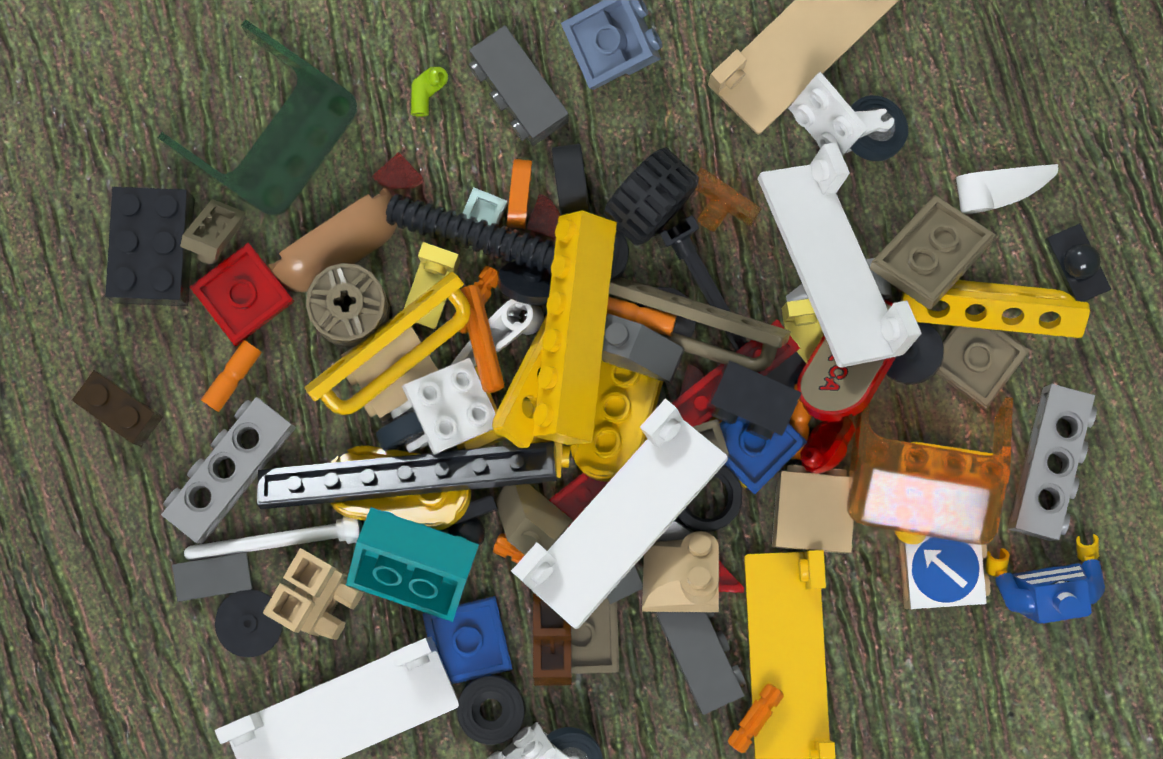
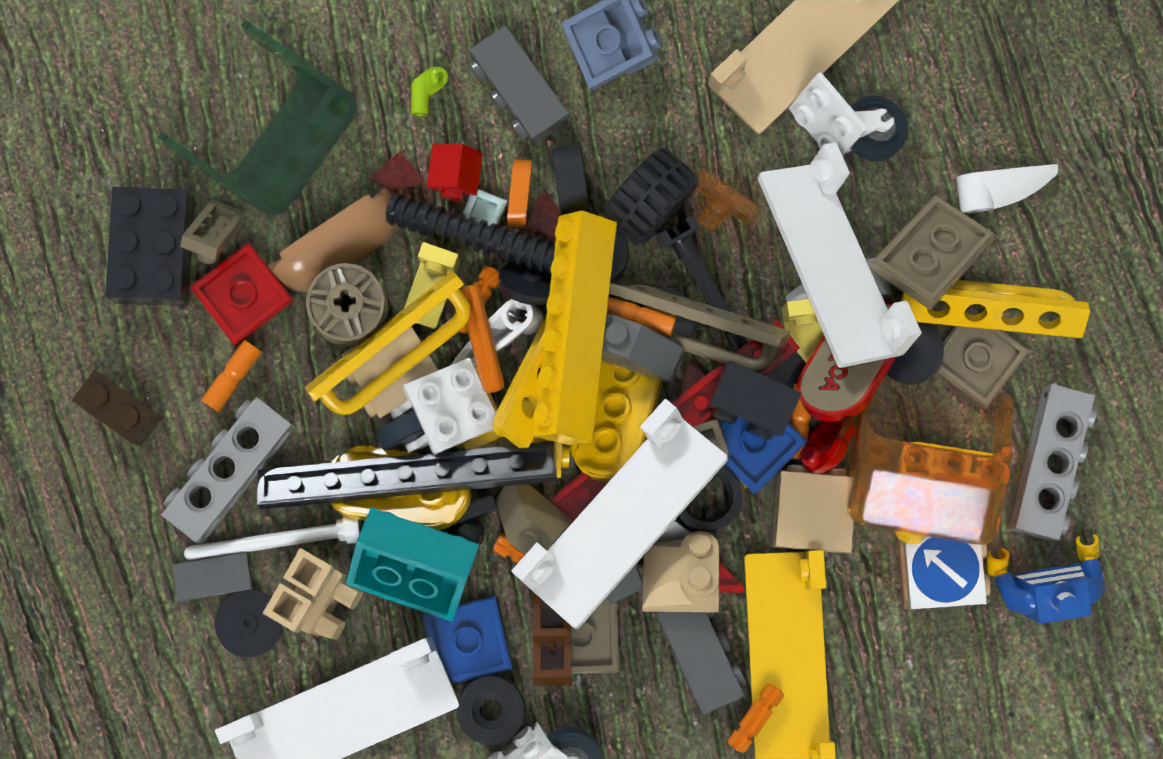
(454, 171): none -> red brick
(1078, 263): black tile -> none

